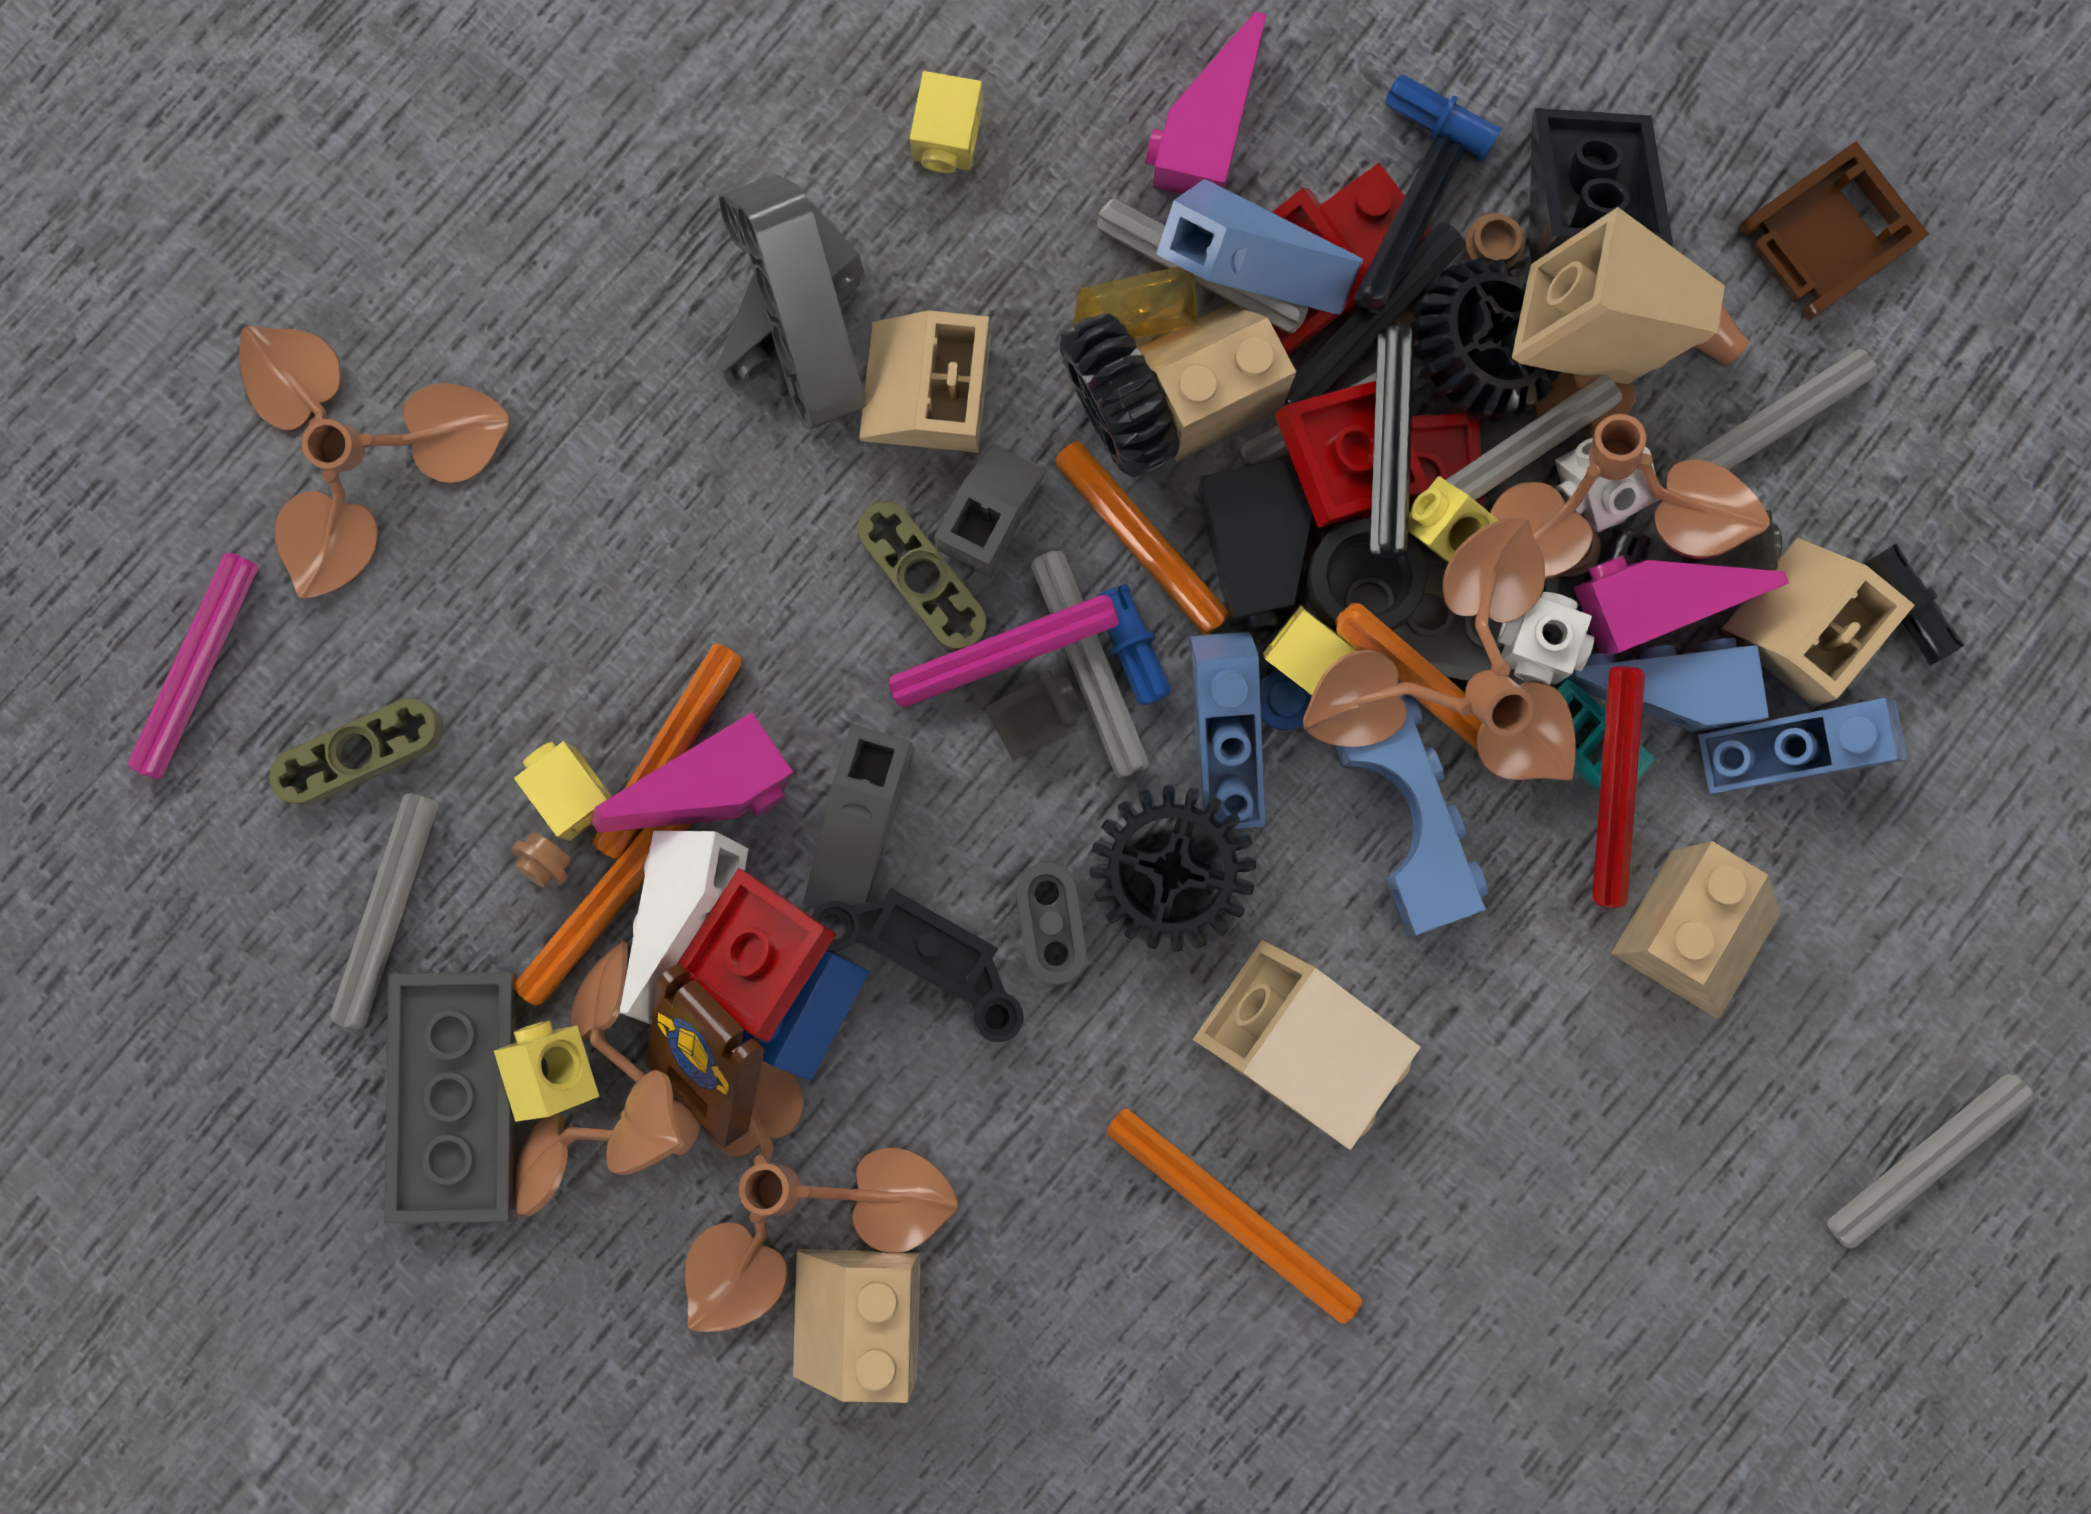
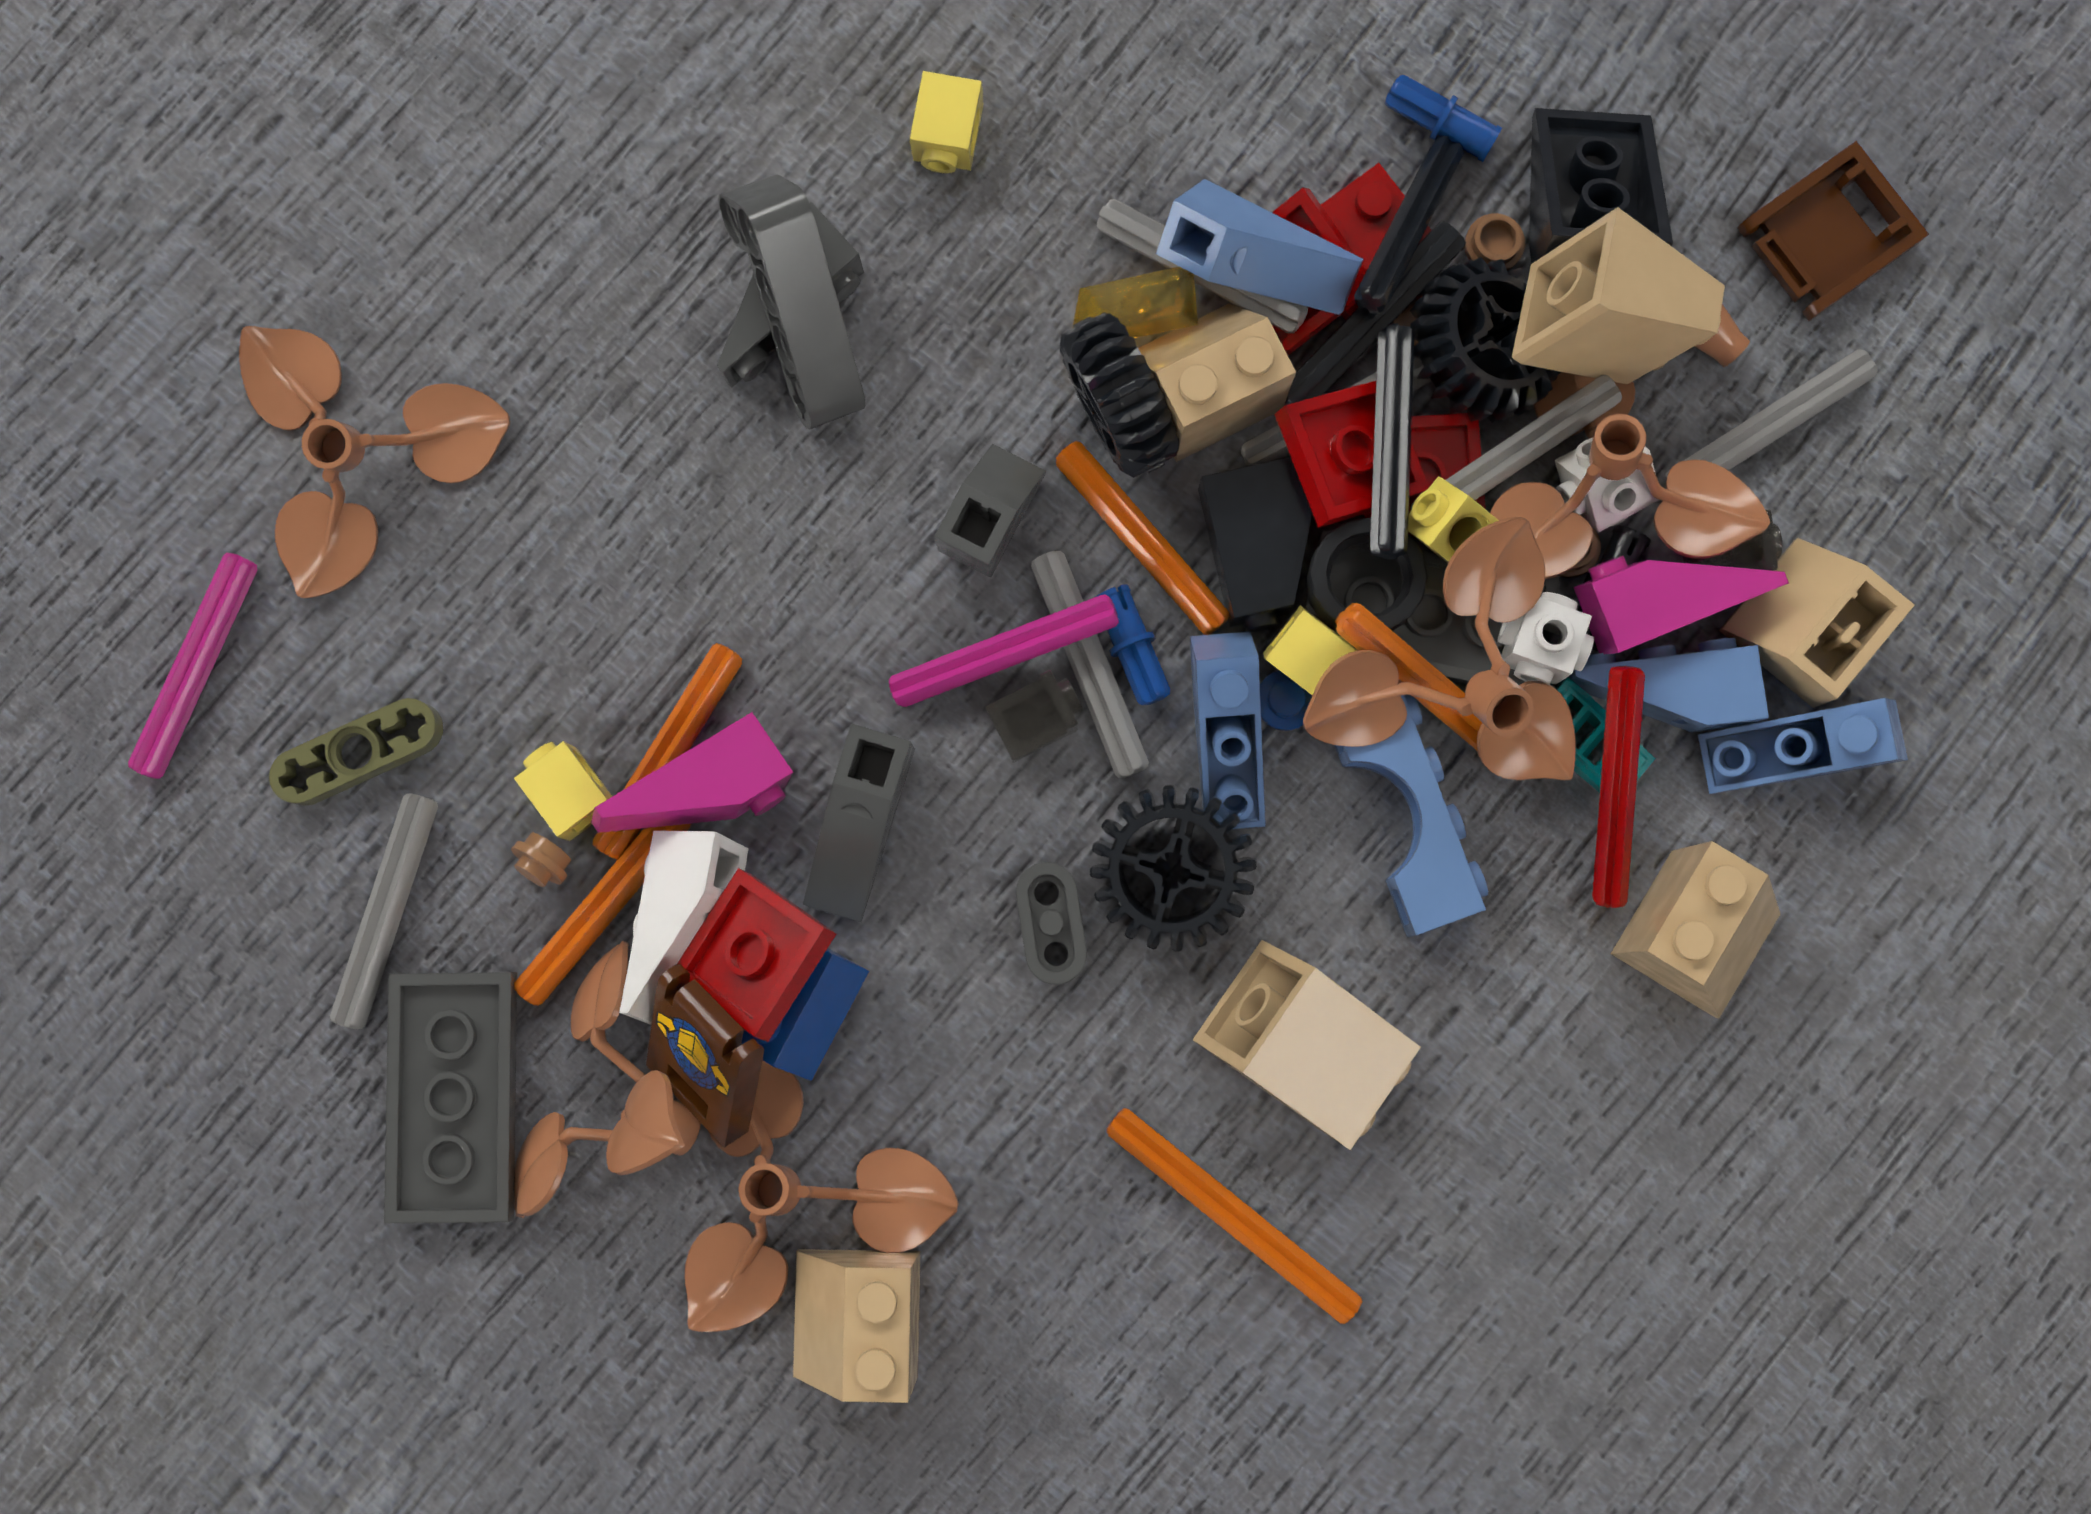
(568, 1077): light yellow brick -> none
(907, 533): olive beam -> none
(927, 381): tan slope -> none
(933, 951): black plate -> none
(1207, 117): dark pink slope -> none
(1925, 619): black pin -> none
(1930, 1160): light grey axle -> none

